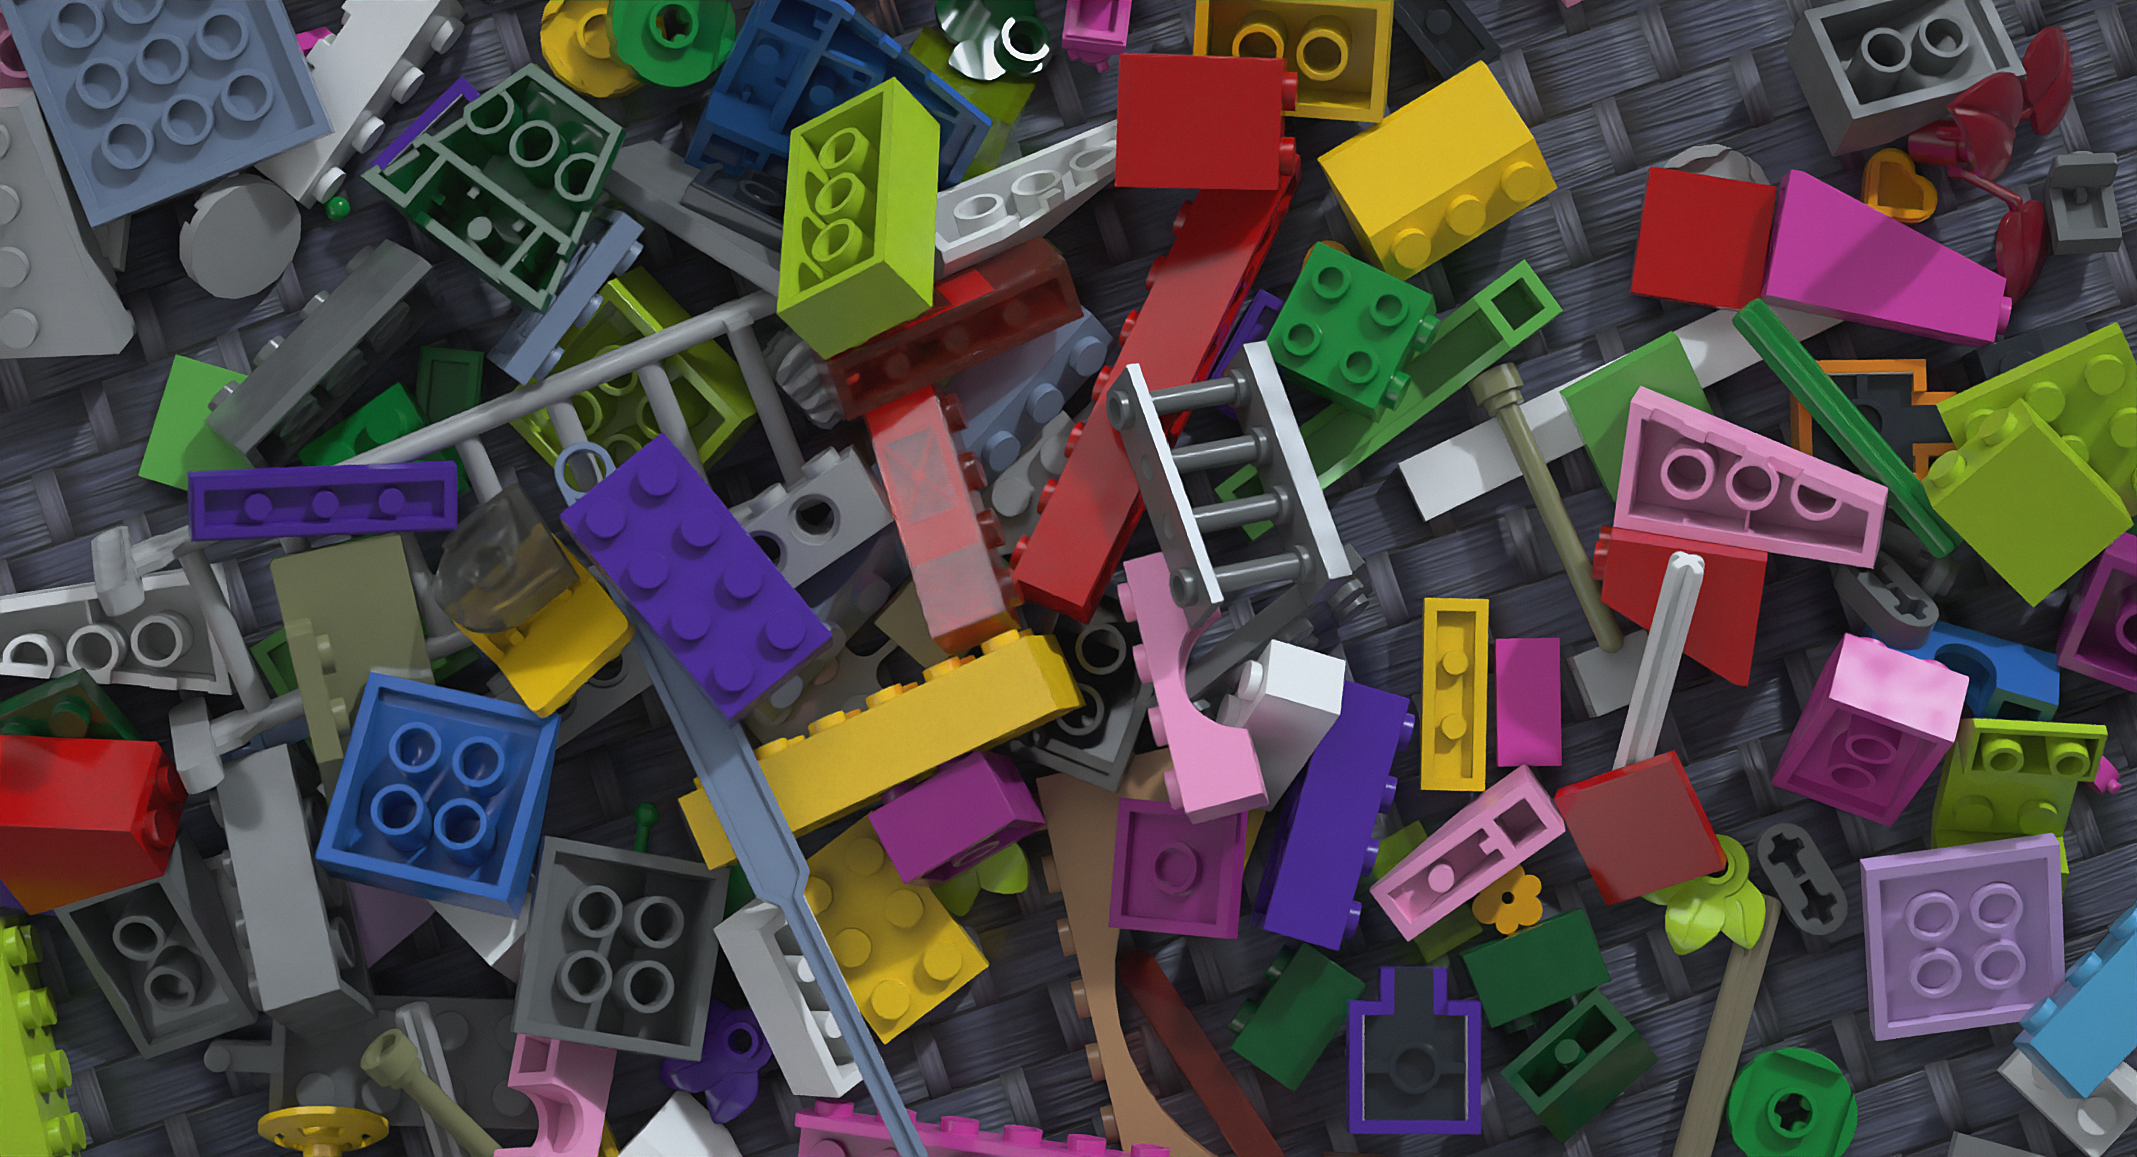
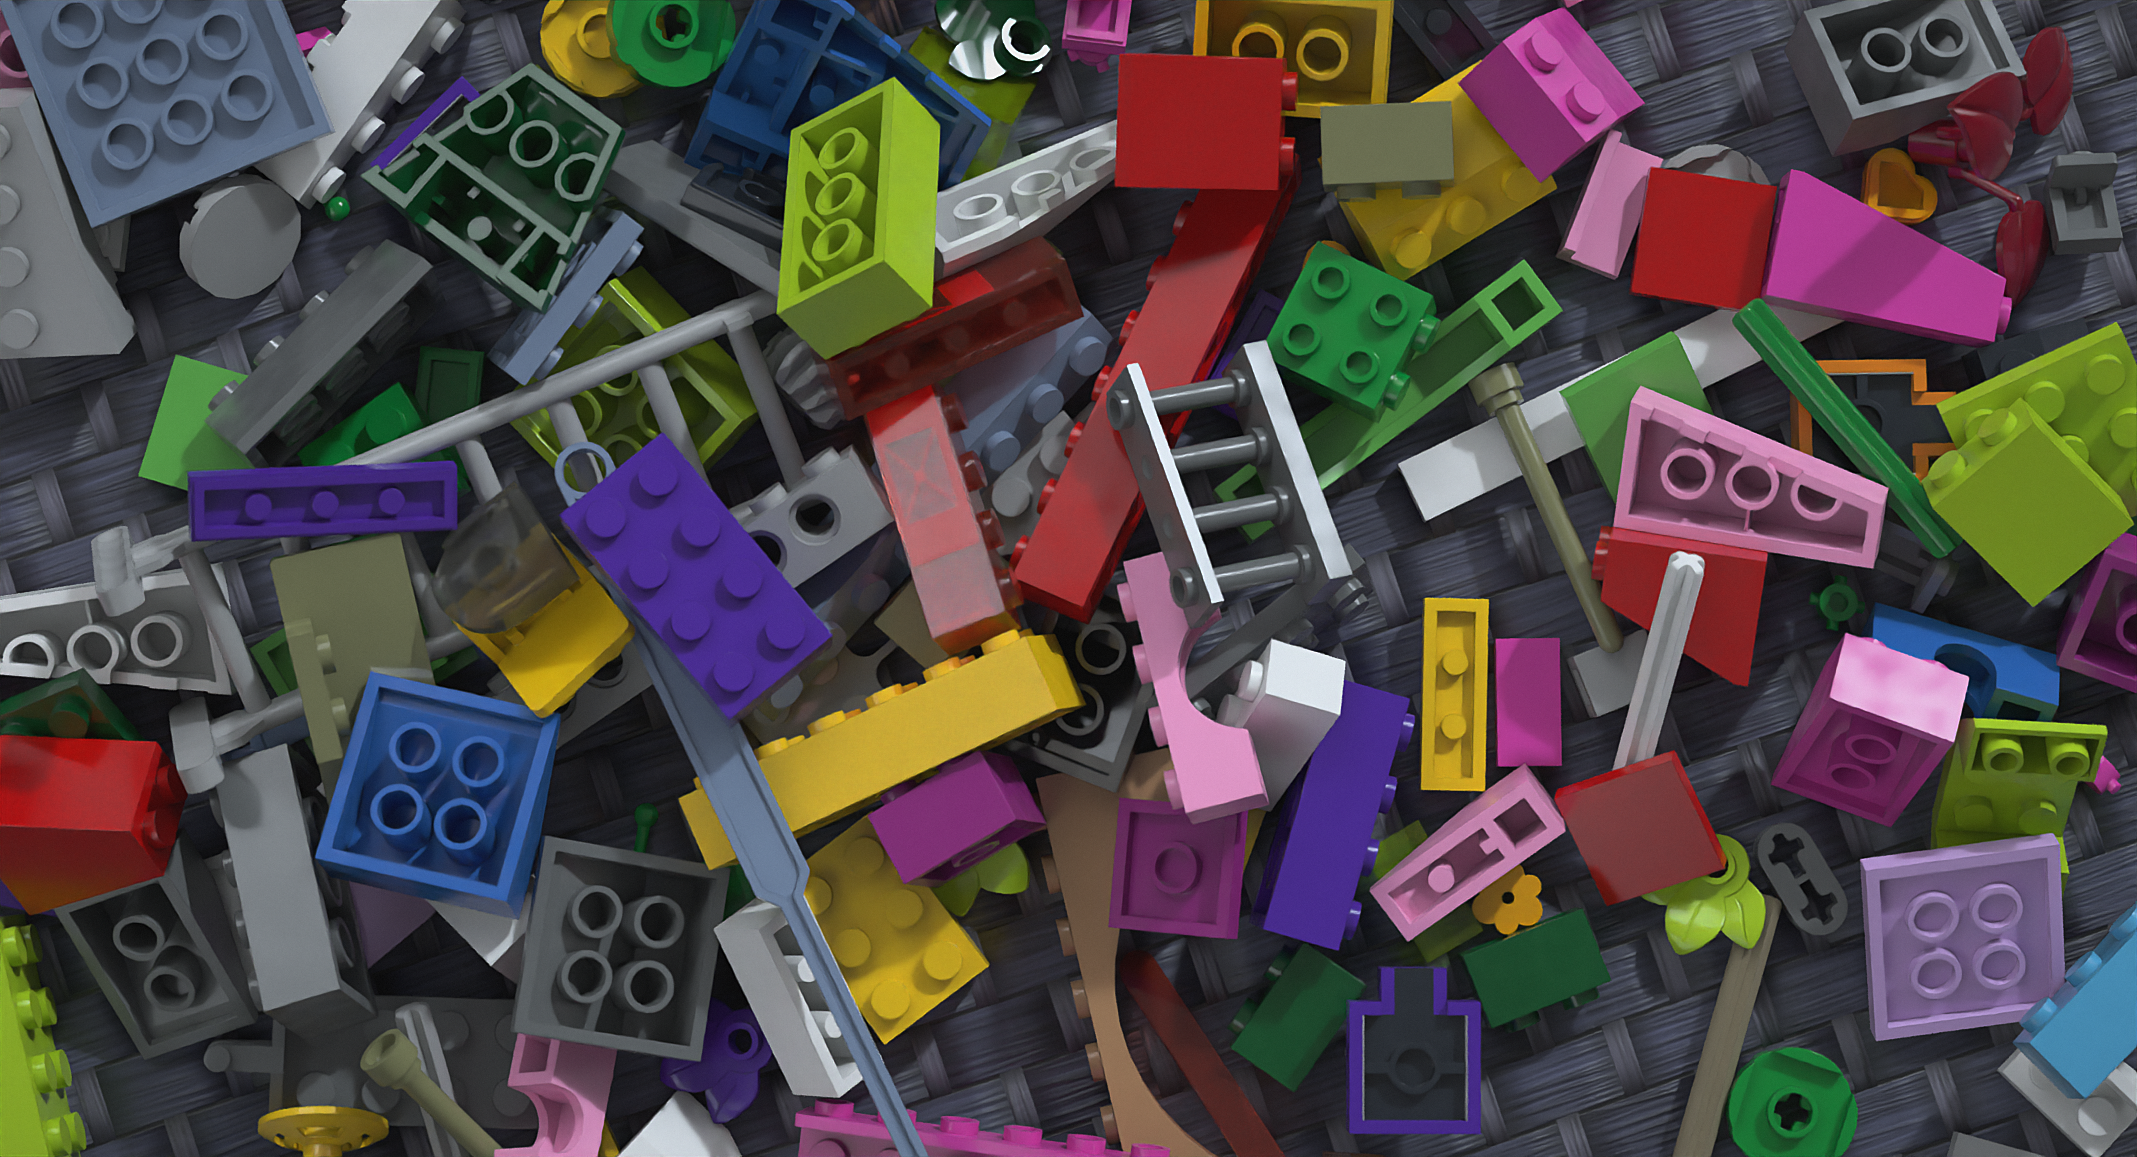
(1387, 149): none -> olive brick
(1550, 92): none -> dark pink slope
(1579, 1065): dark green brick -> none
(1608, 207): none -> bright pink panel
(1836, 602): none -> green piece
(1888, 602): dark grey beam -> none

